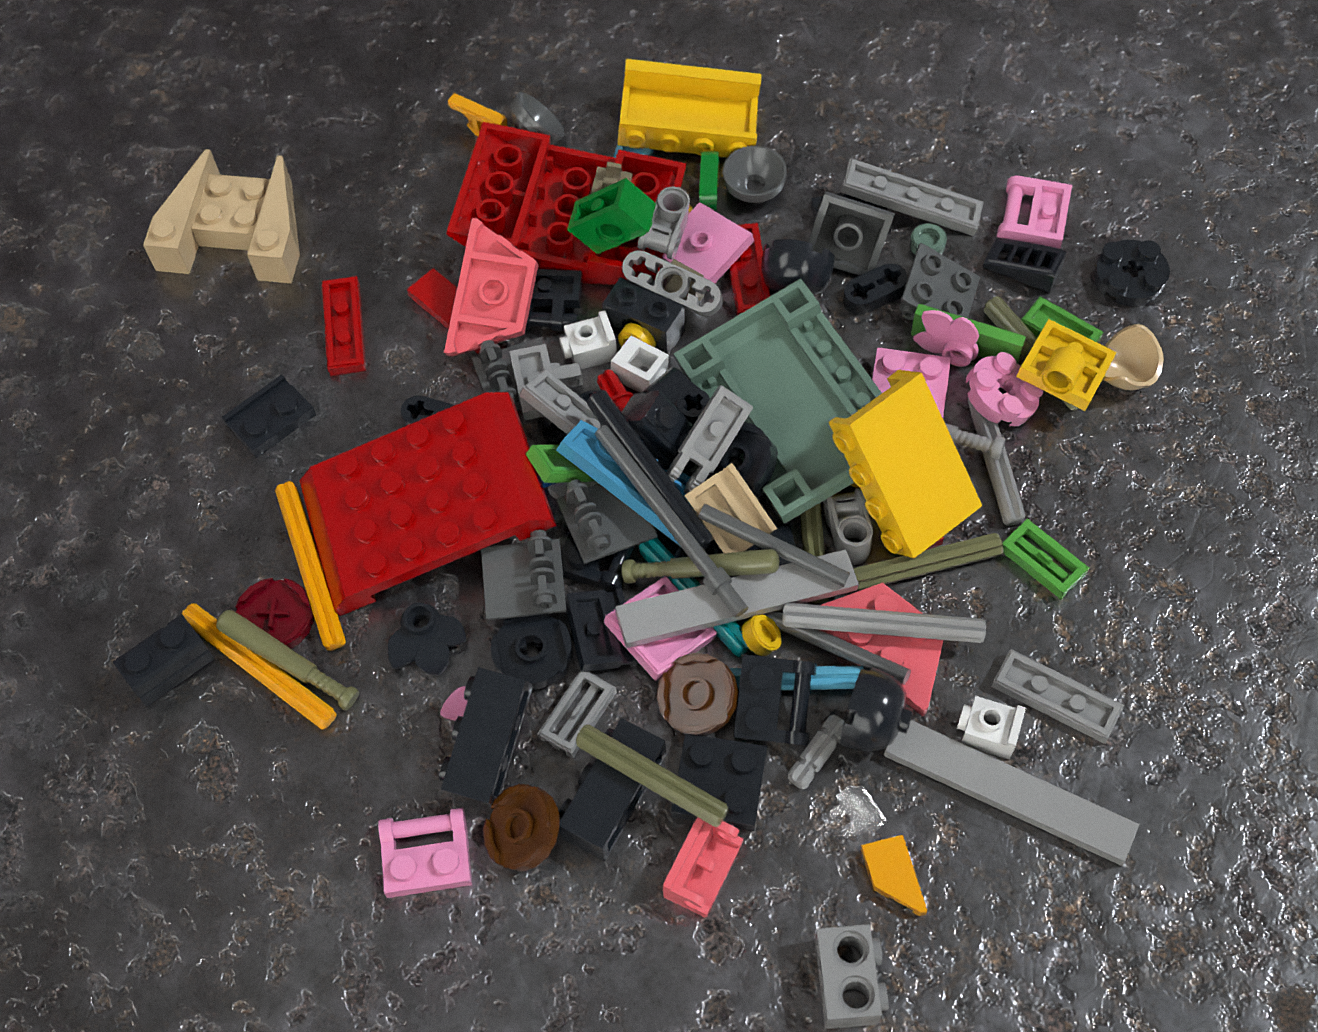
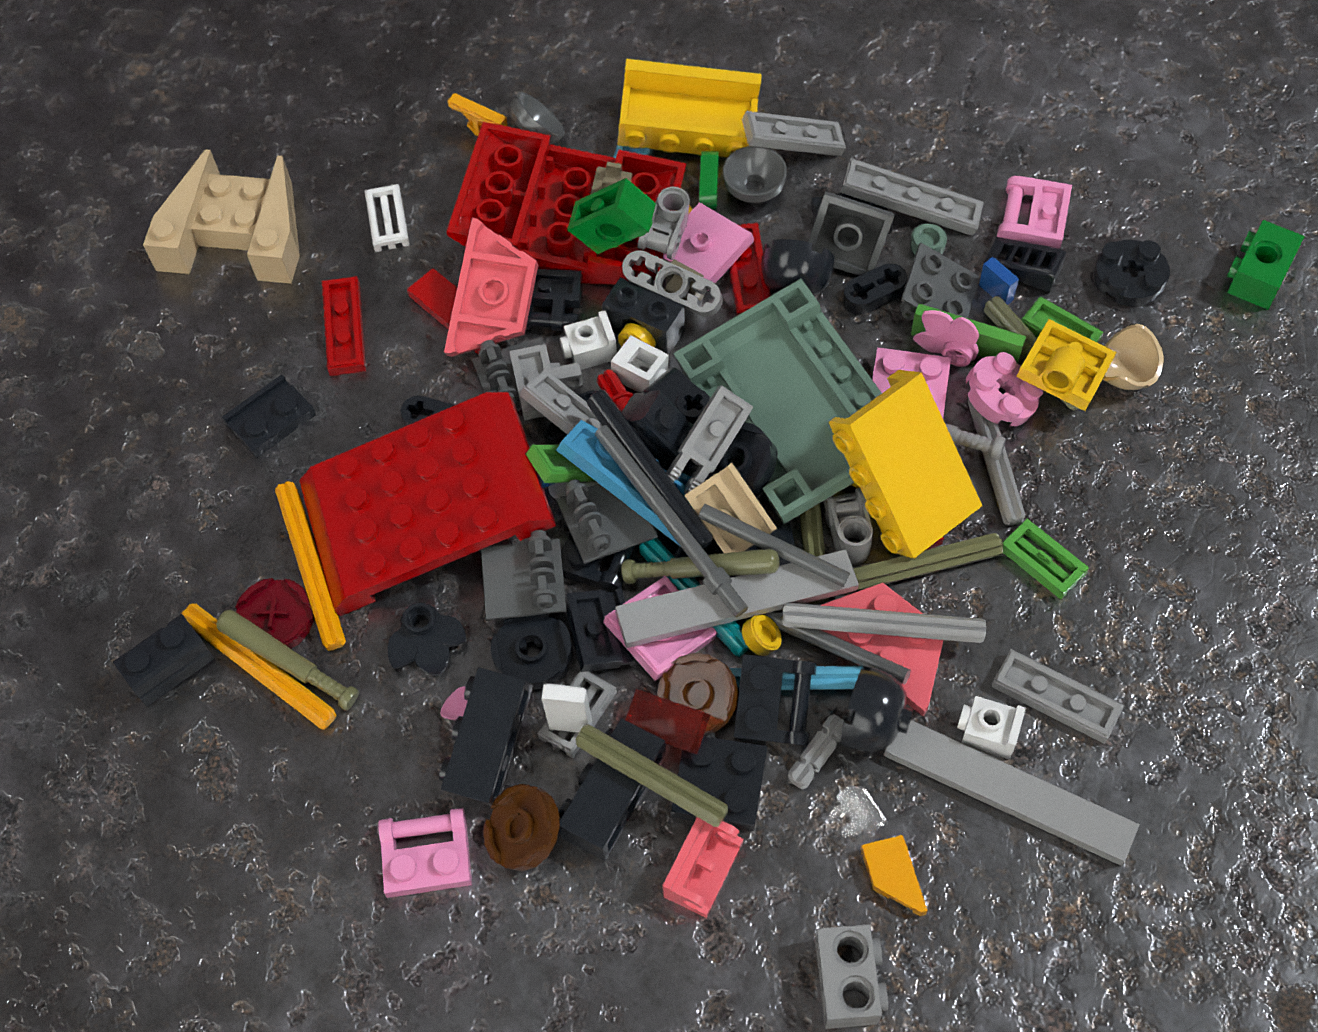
(390, 238): none -> white tile
(566, 707): none -> white tile
(669, 720): none -> clear red tile
(793, 133): none -> light grey tile
(998, 280): none -> blue tile
(1265, 263): none -> green brick

